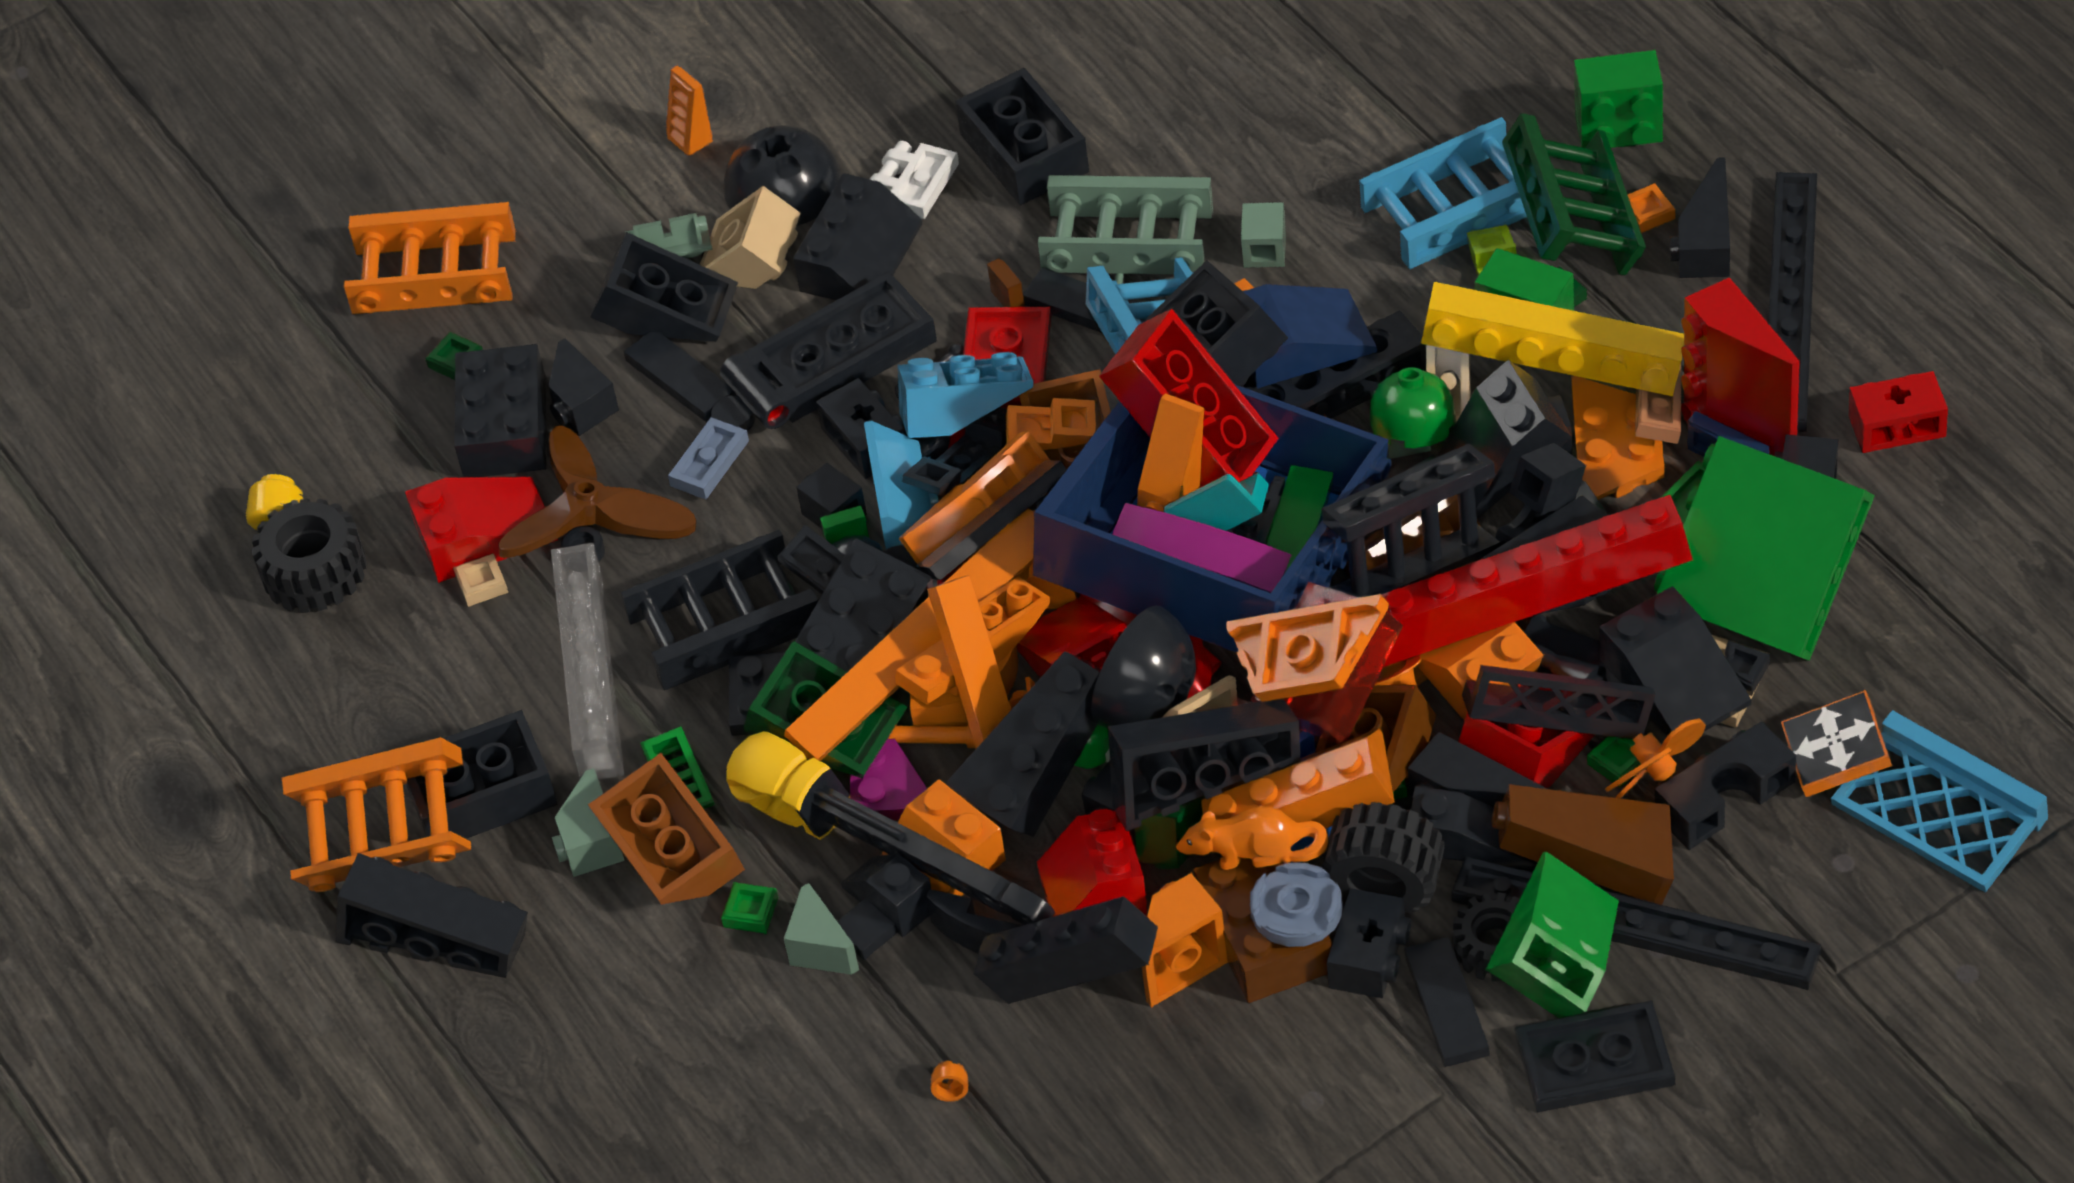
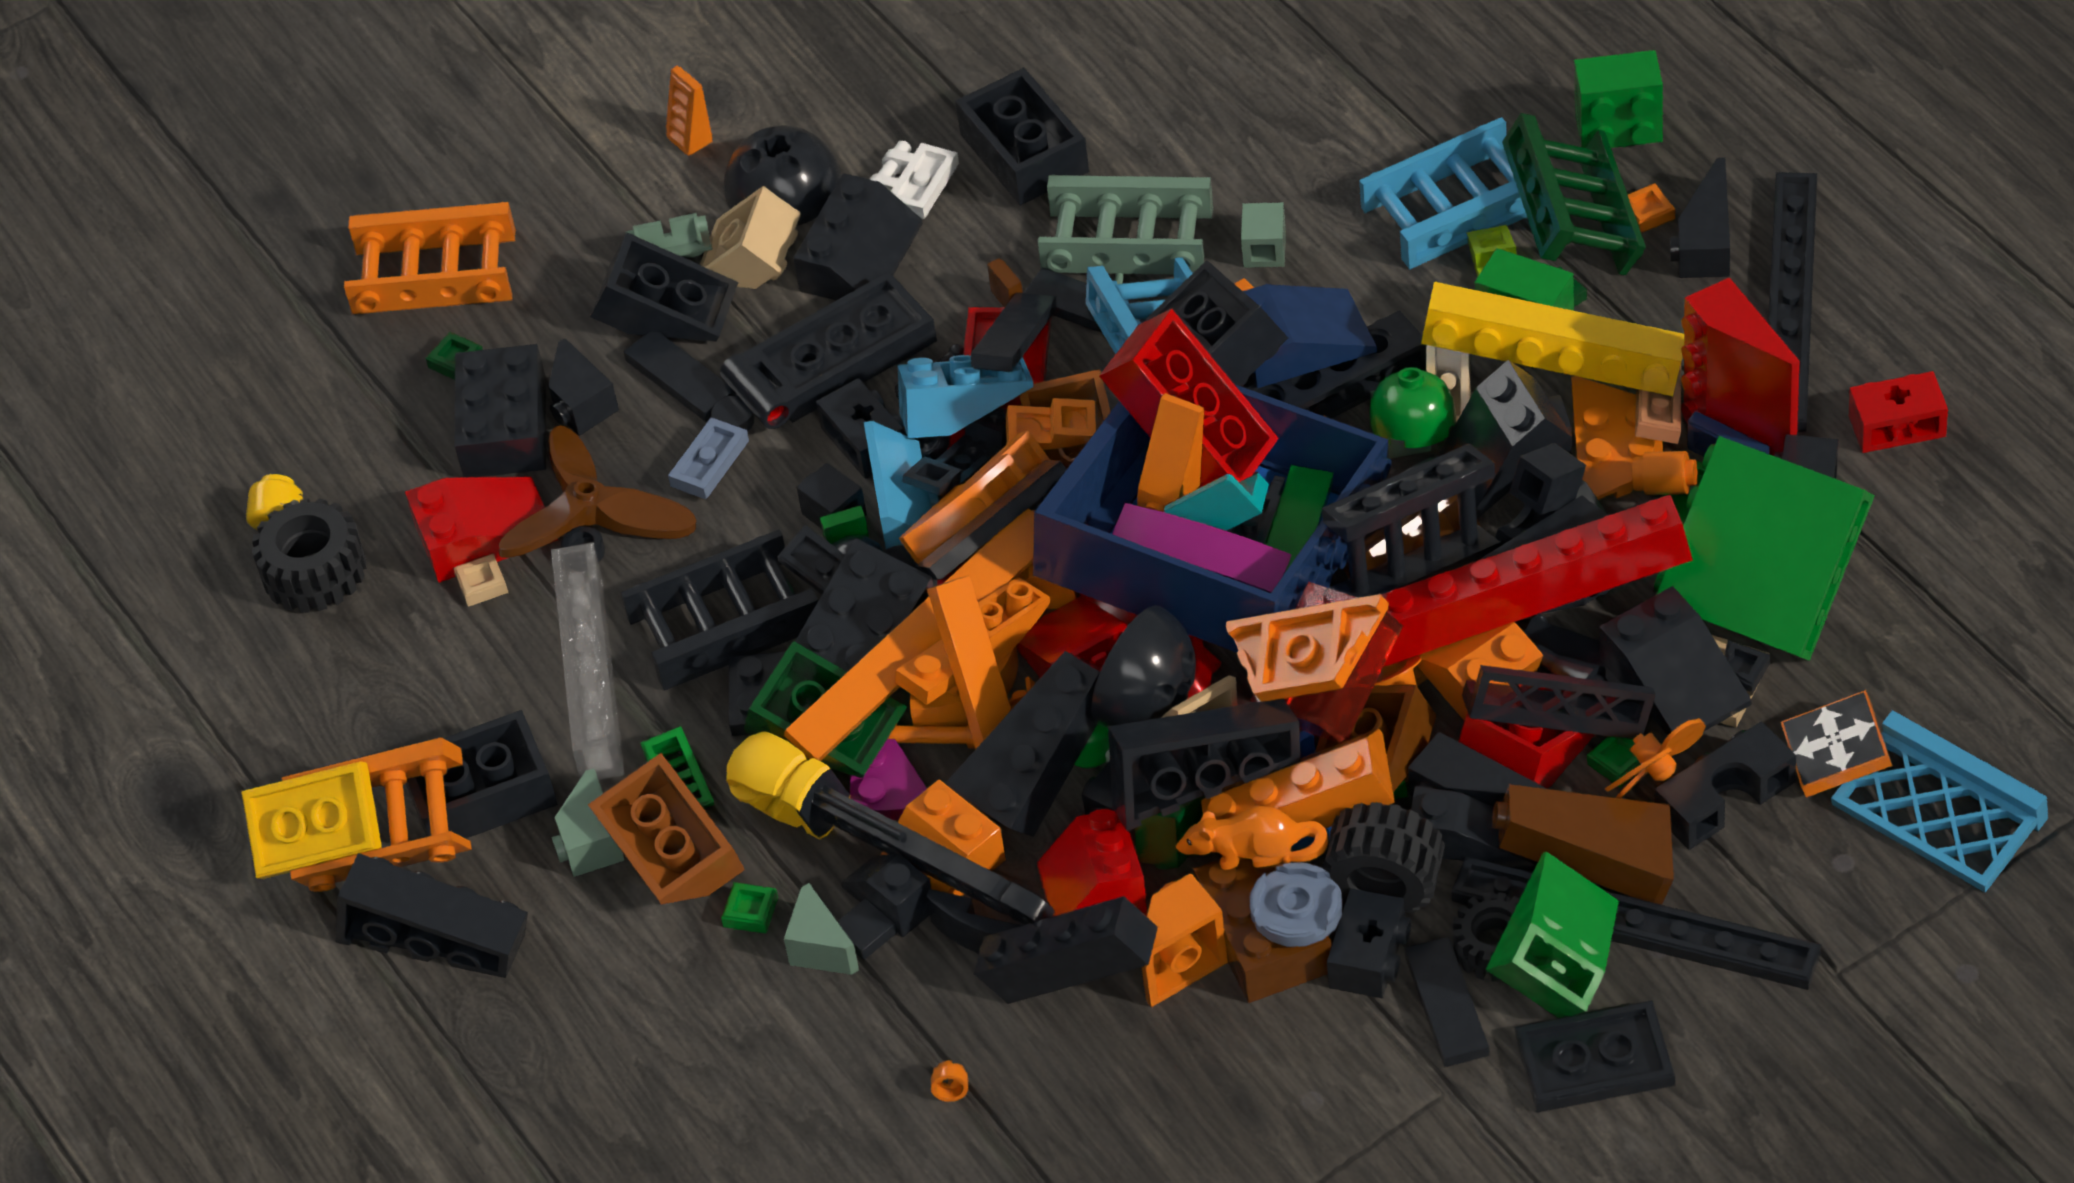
(311, 819): none -> yellow tile
(1013, 332): none -> black tile
(1664, 473): none -> orange brick

